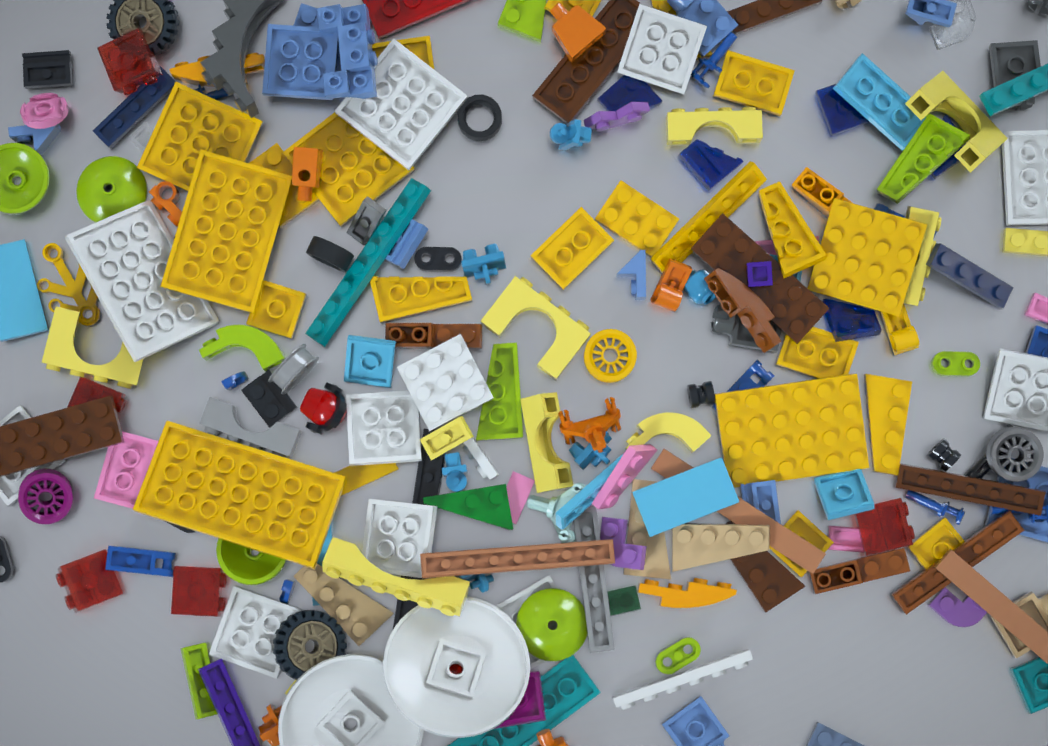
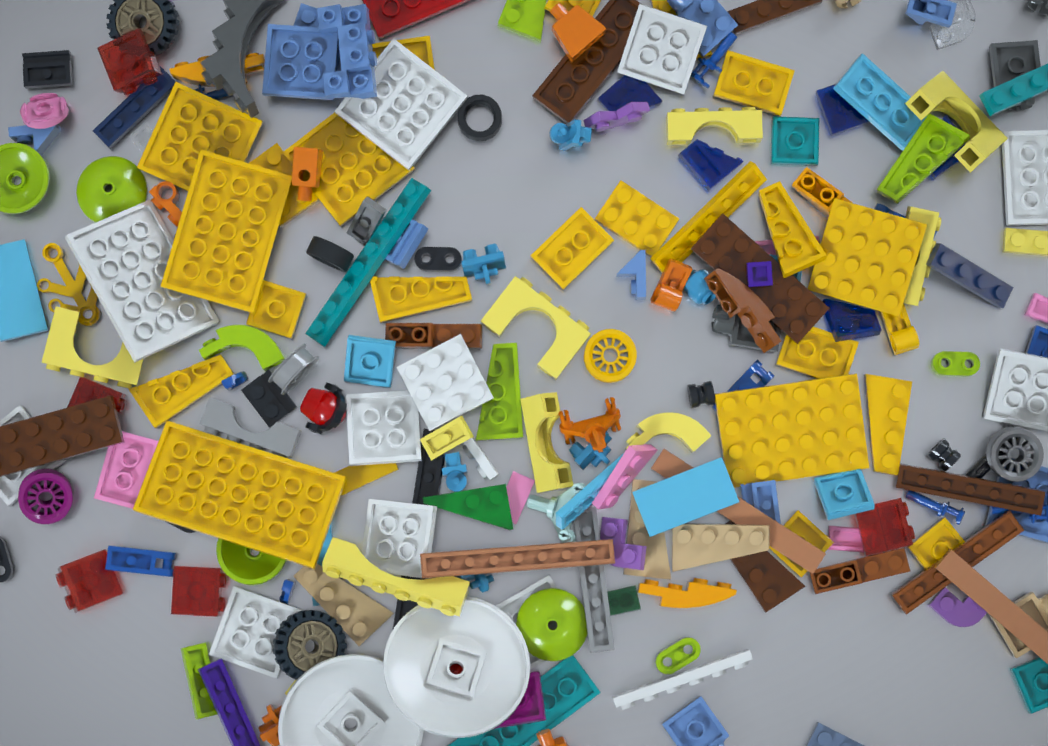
(173, 393): none -> yellow wing
(795, 141): none -> teal tile

